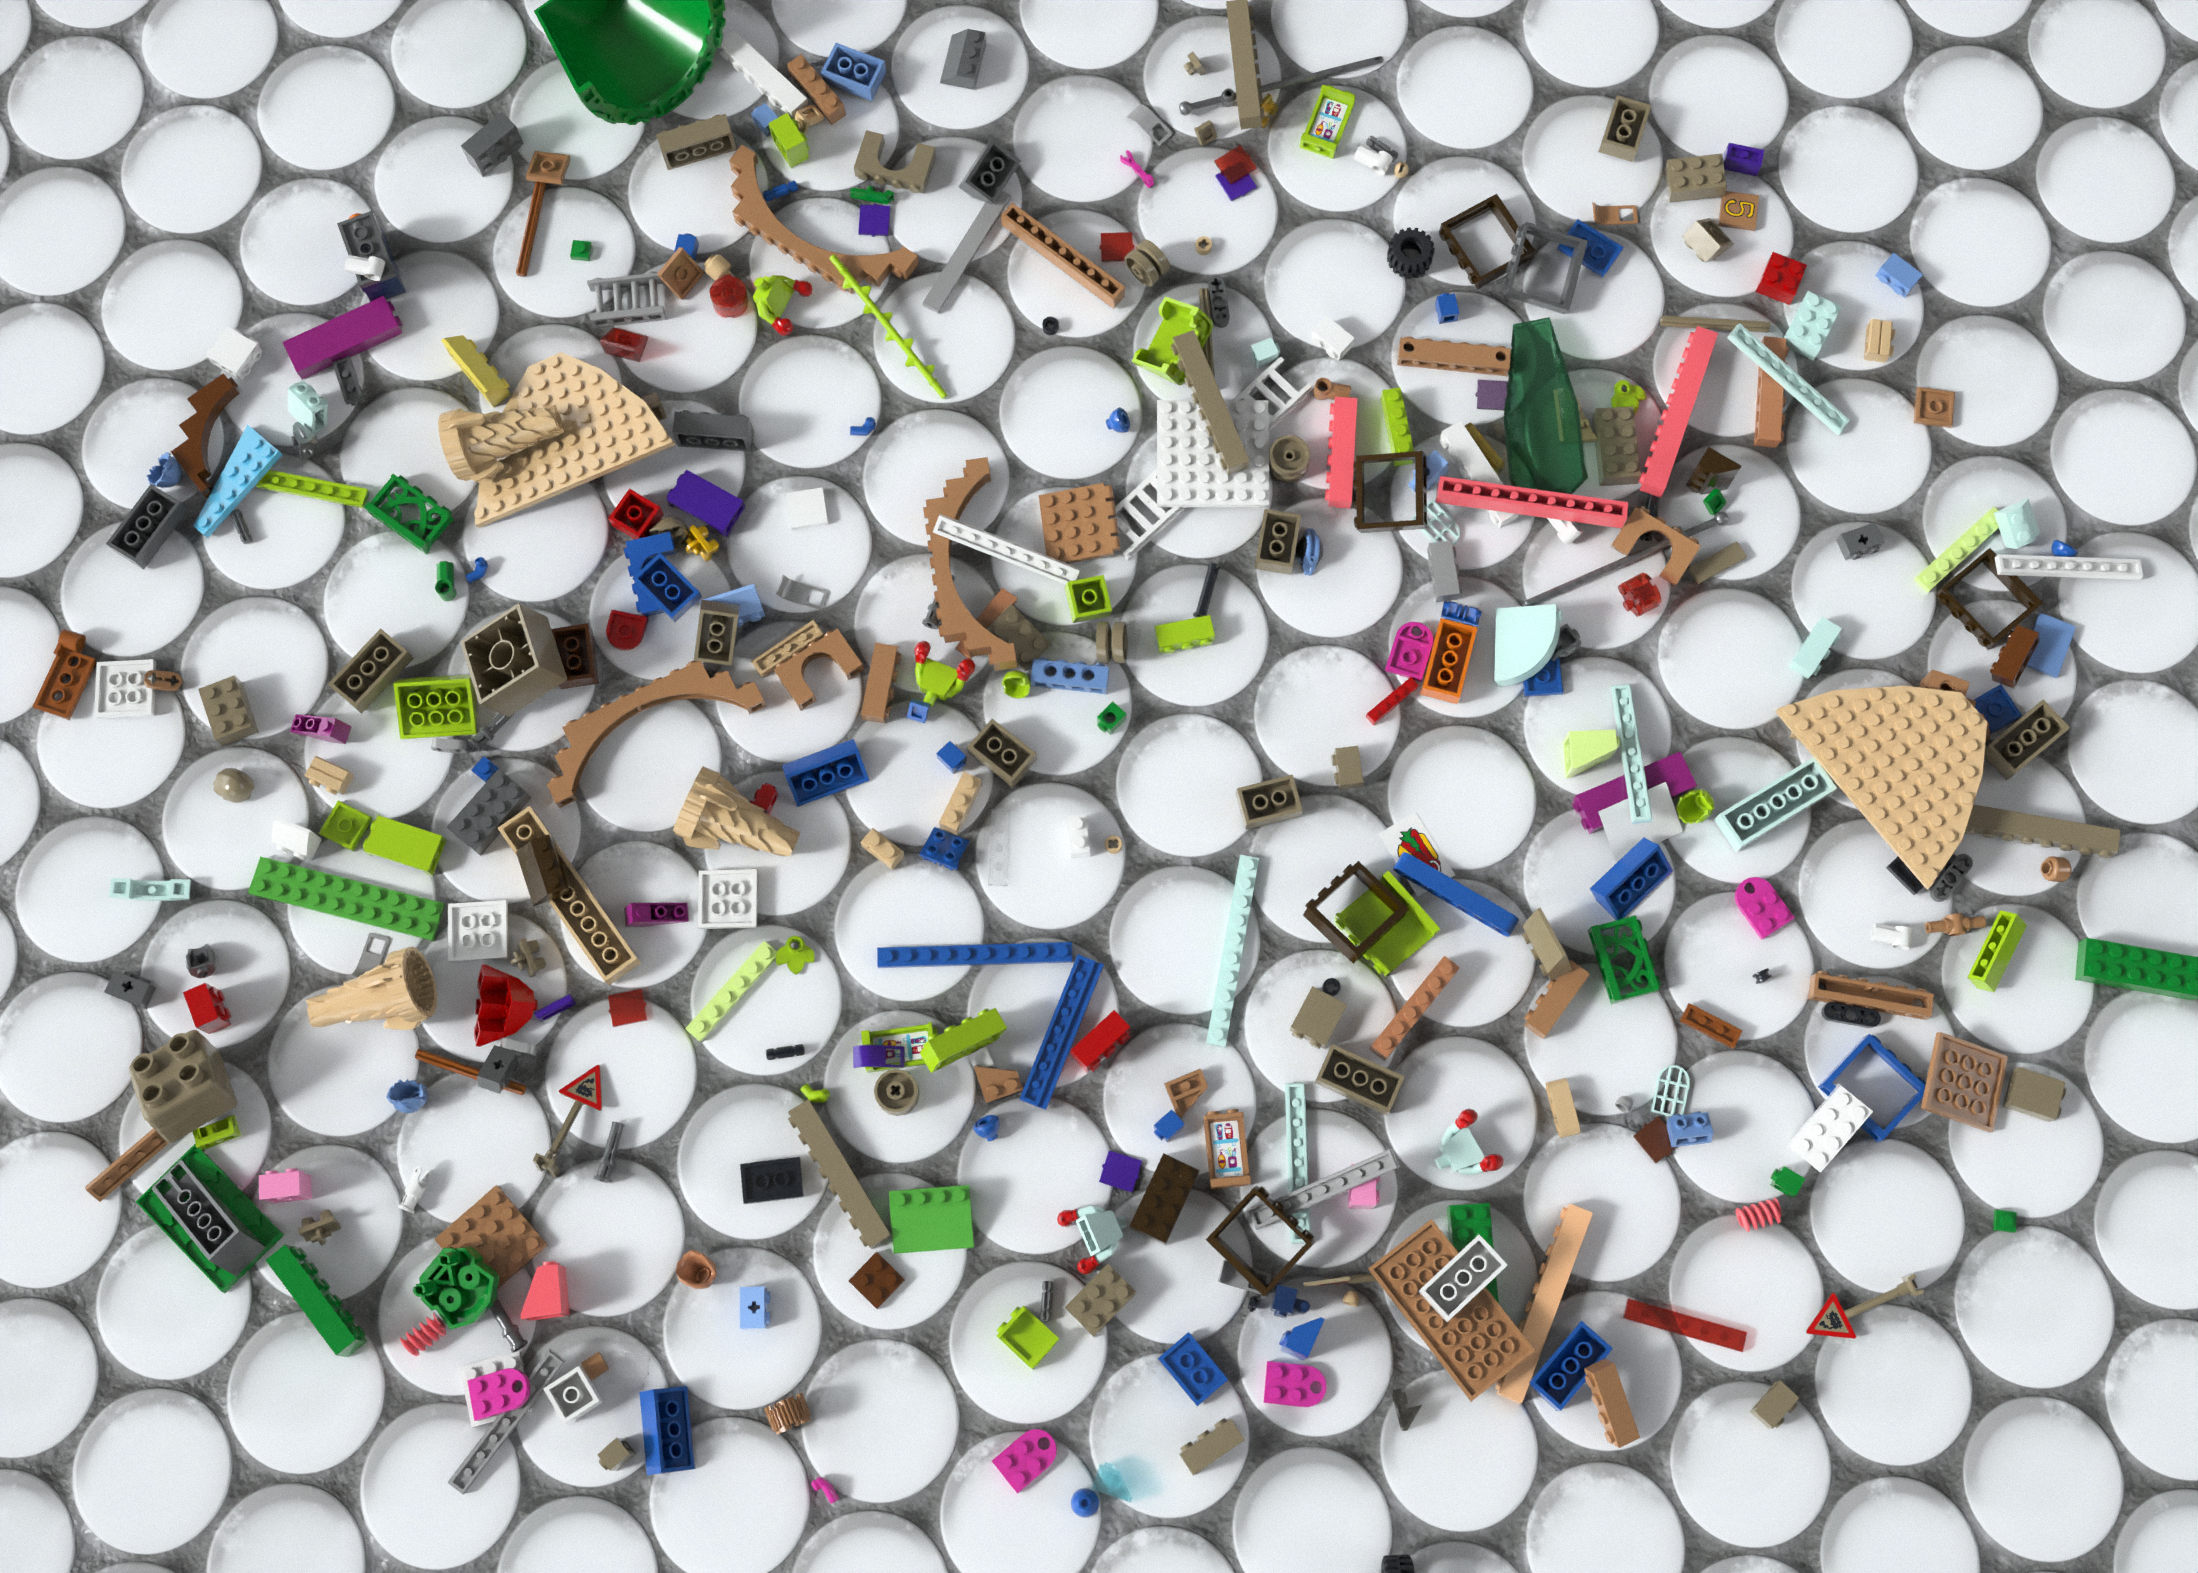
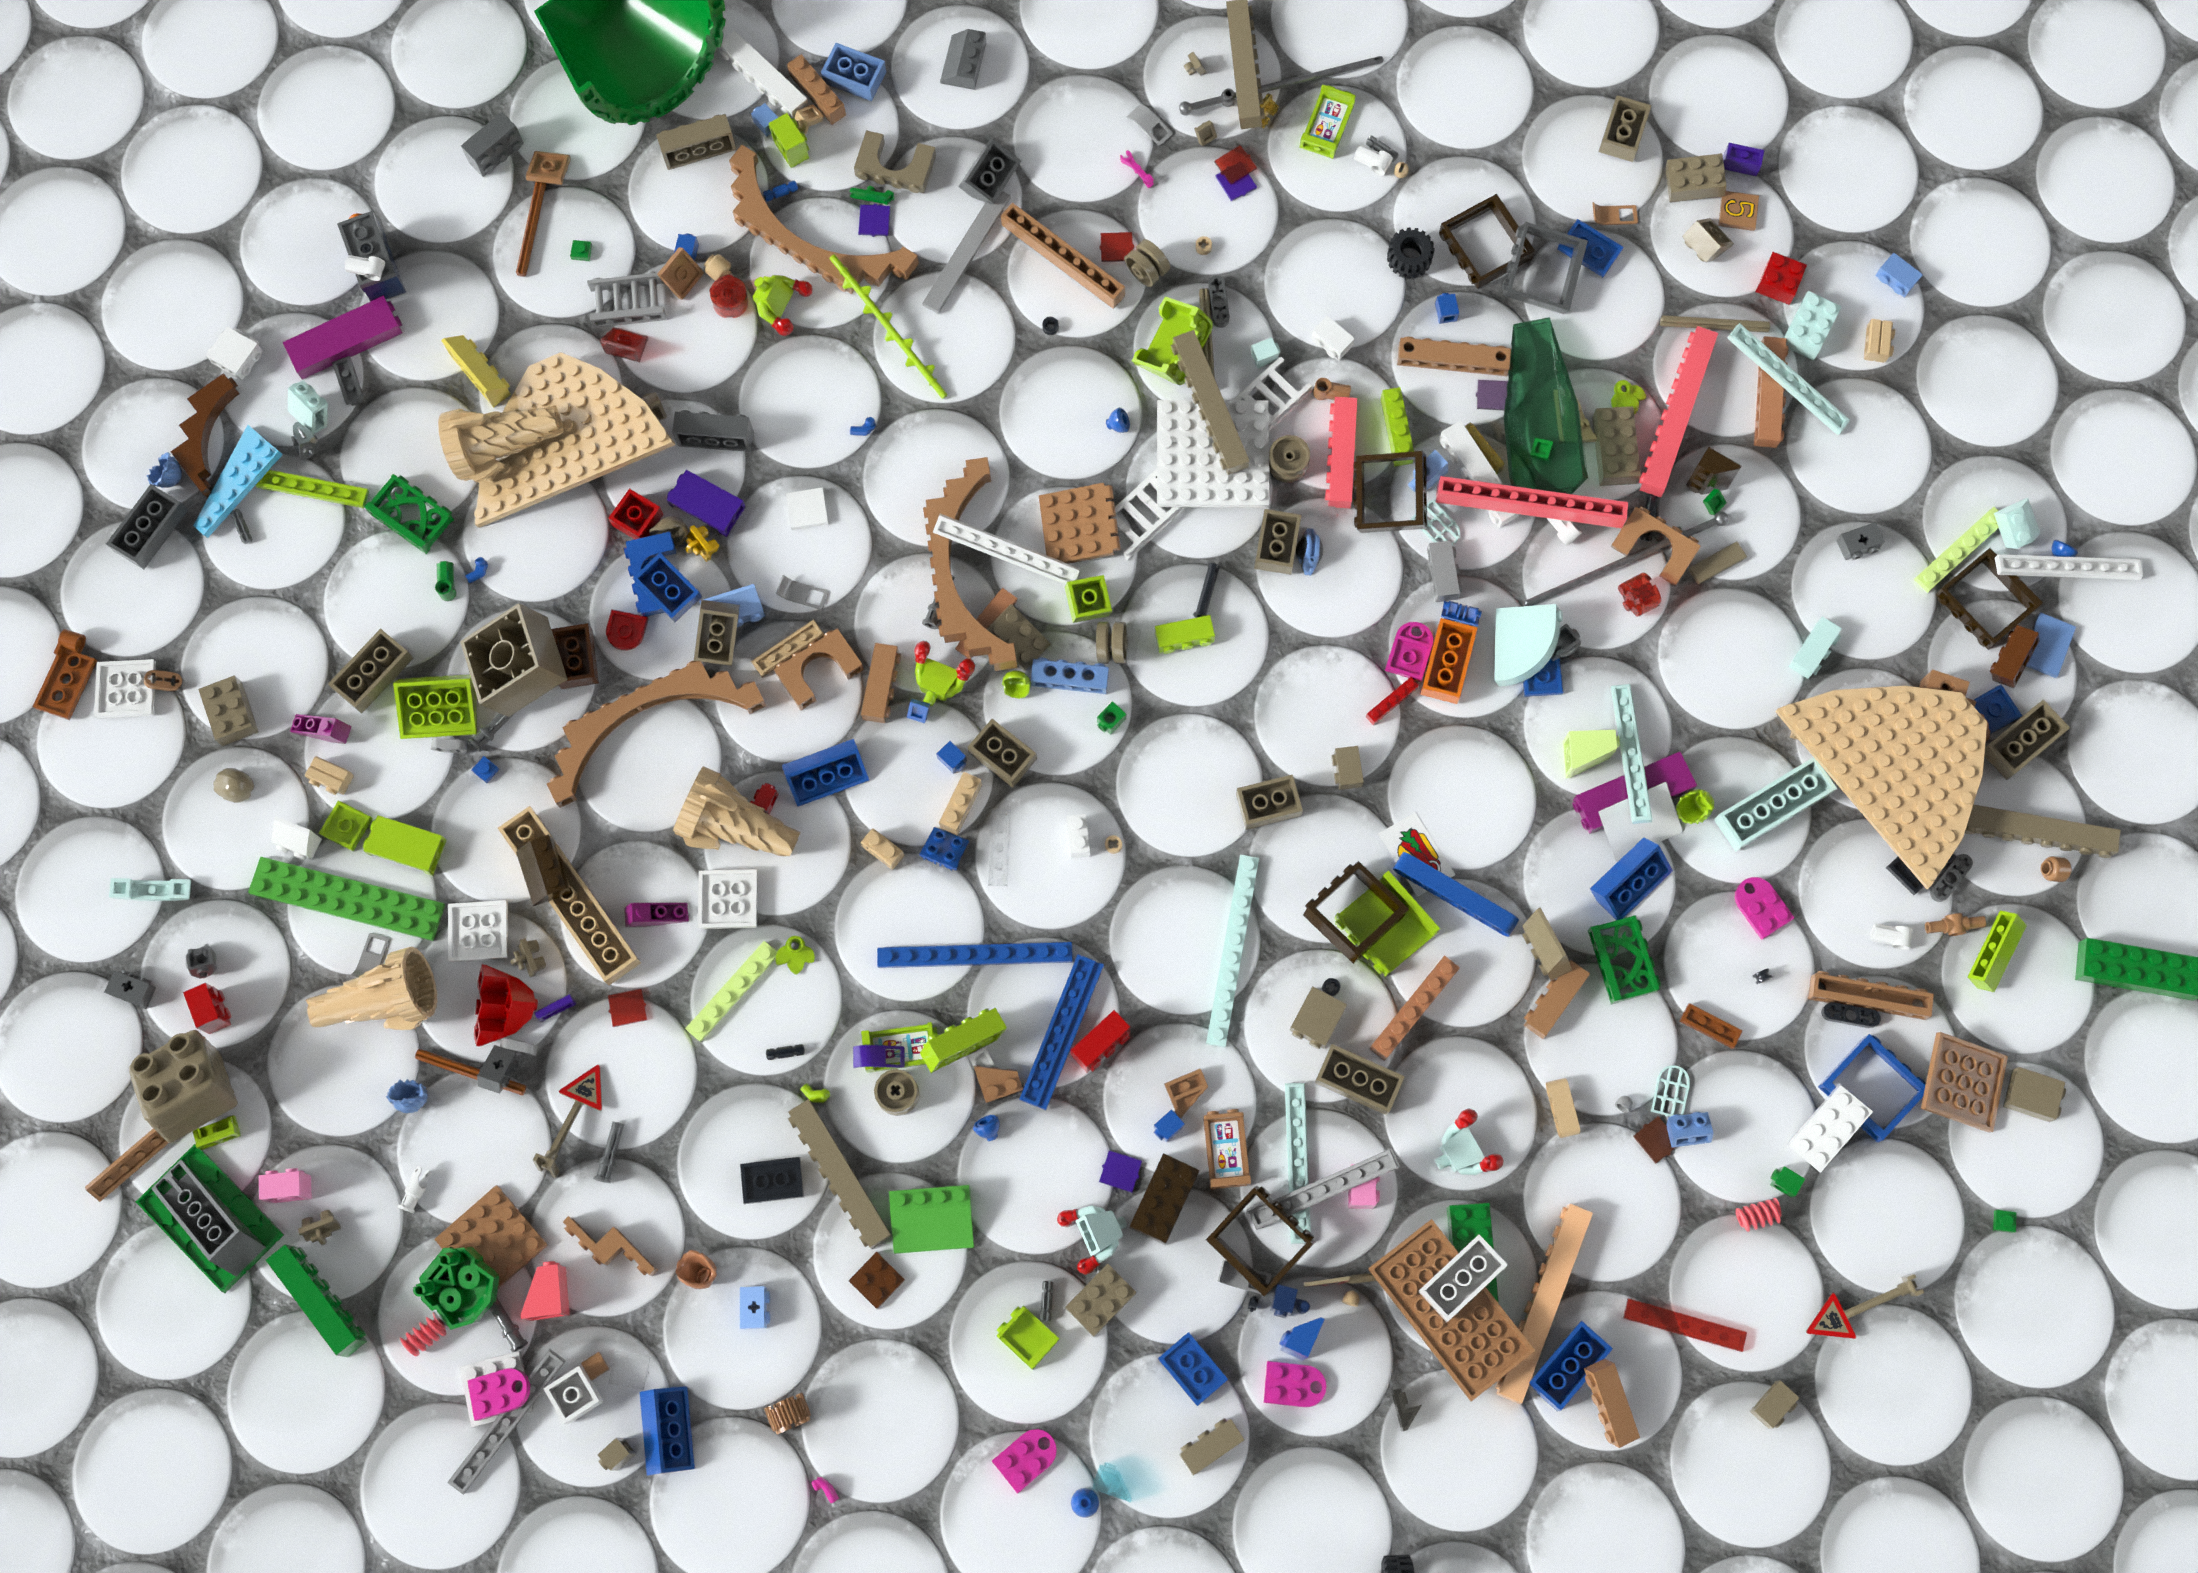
(487, 810): dark grey brick -> none
(609, 1246): none -> medium nougat bracket
(1542, 449): none -> green plate
(1934, 407): medium nougat tile -> none

